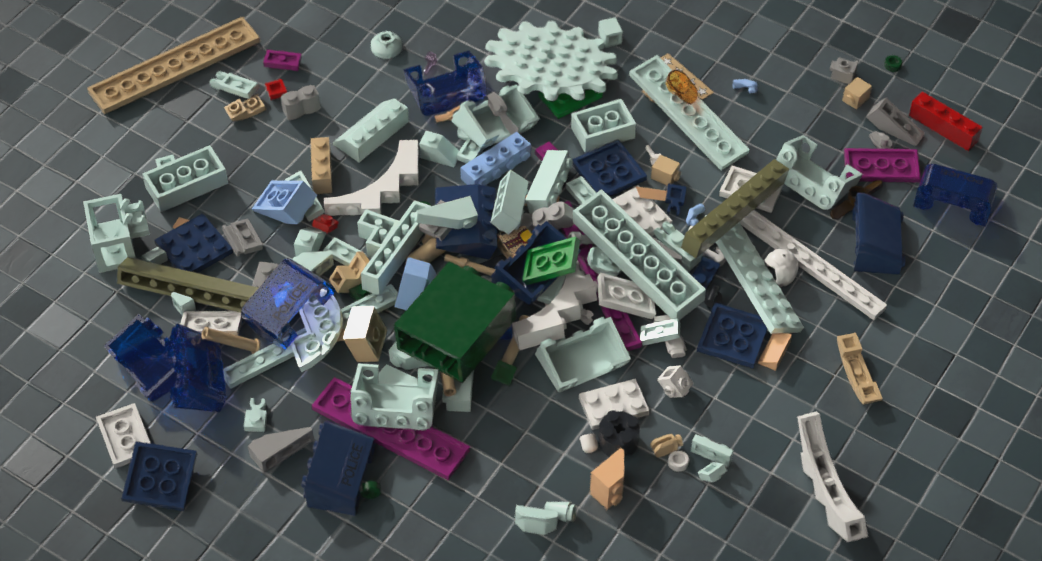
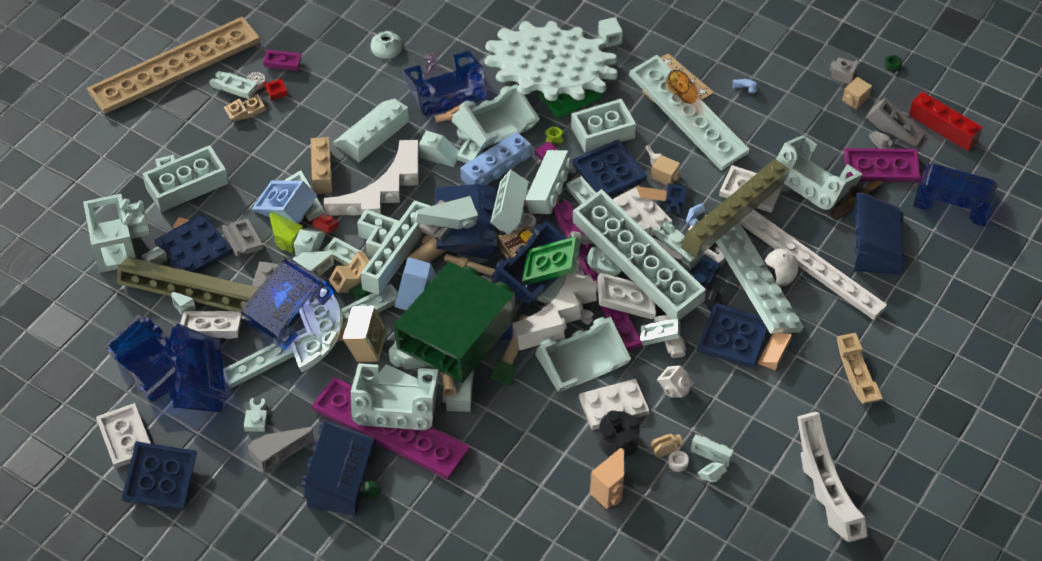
(231, 339): tan pin -> none
(257, 77): none -> white tile
(284, 232): none -> lime slope
(300, 102): light grey brick -> none
(499, 108): light grey piece -> none
(536, 520): light aqua slope -> none
(554, 135): none -> lime plate
(557, 215): light grey brick -> none
(565, 510): light aqua cone -> none
(589, 443): white piece -> none

